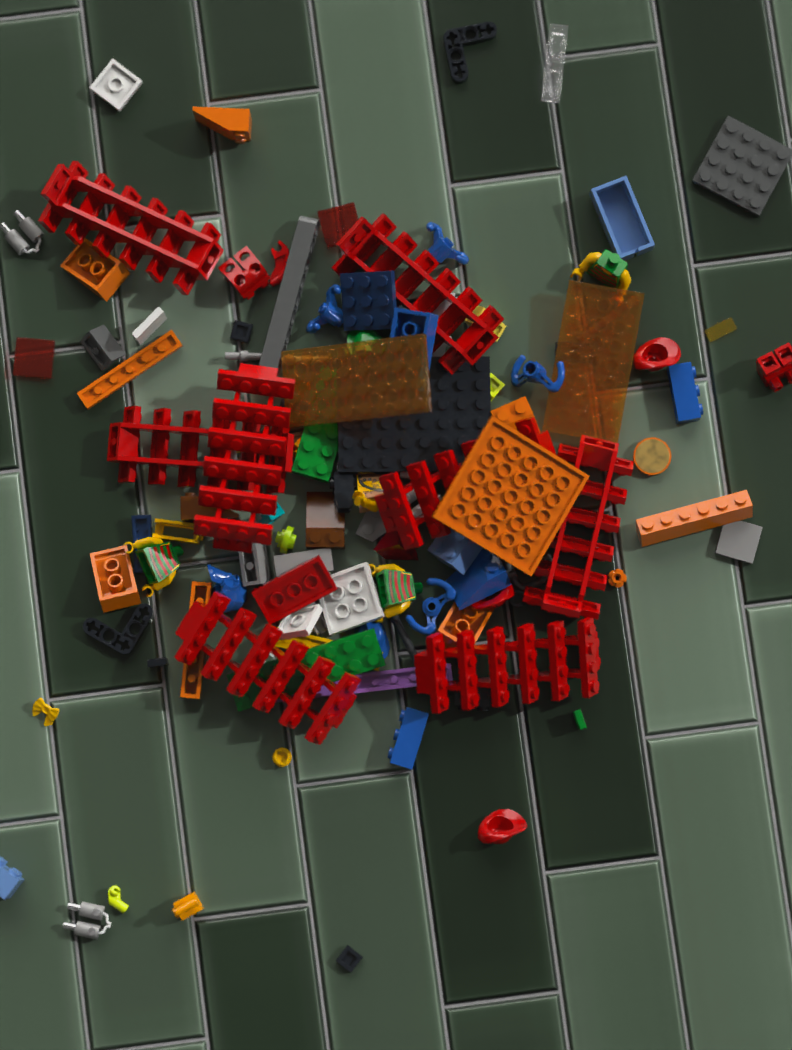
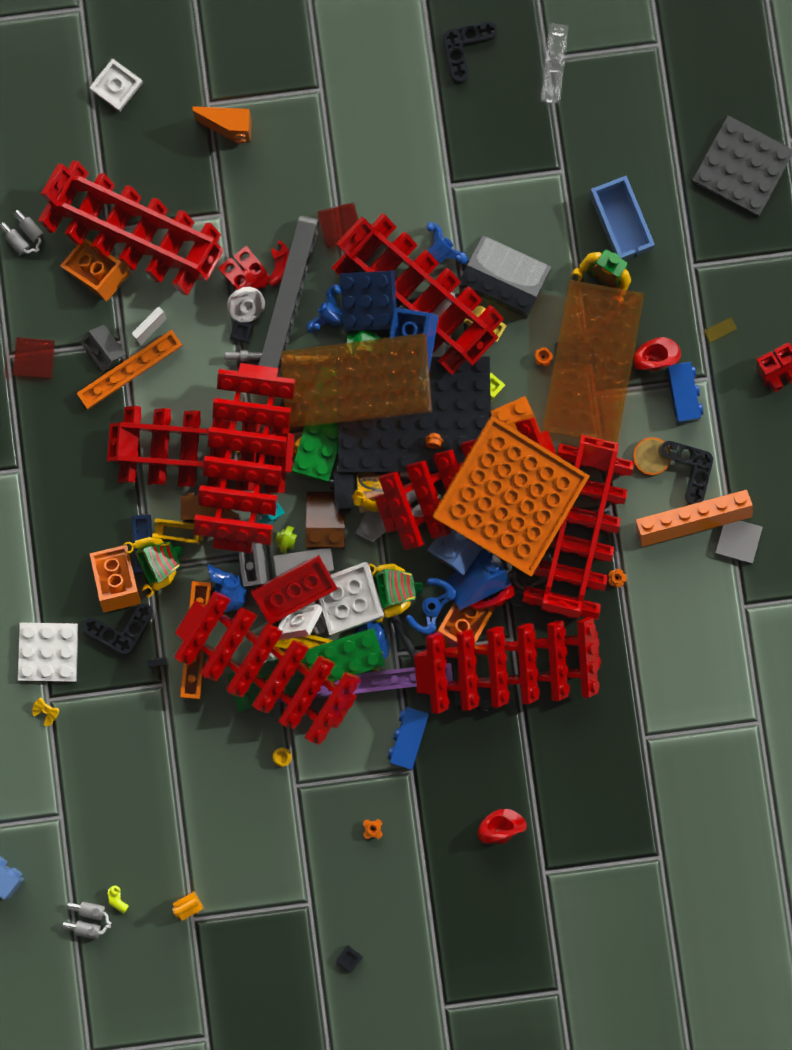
(48, 652): none -> white plate
(246, 304): none -> white tile
(368, 832): none -> orange plate
(391, 548): dark red slope -> none
(434, 441): none -> orange plate
(504, 276): none -> slope
(536, 373): blue piece -> none
(548, 356): none -> orange plate
(579, 720): green tile -> none
(697, 467): none -> black beam

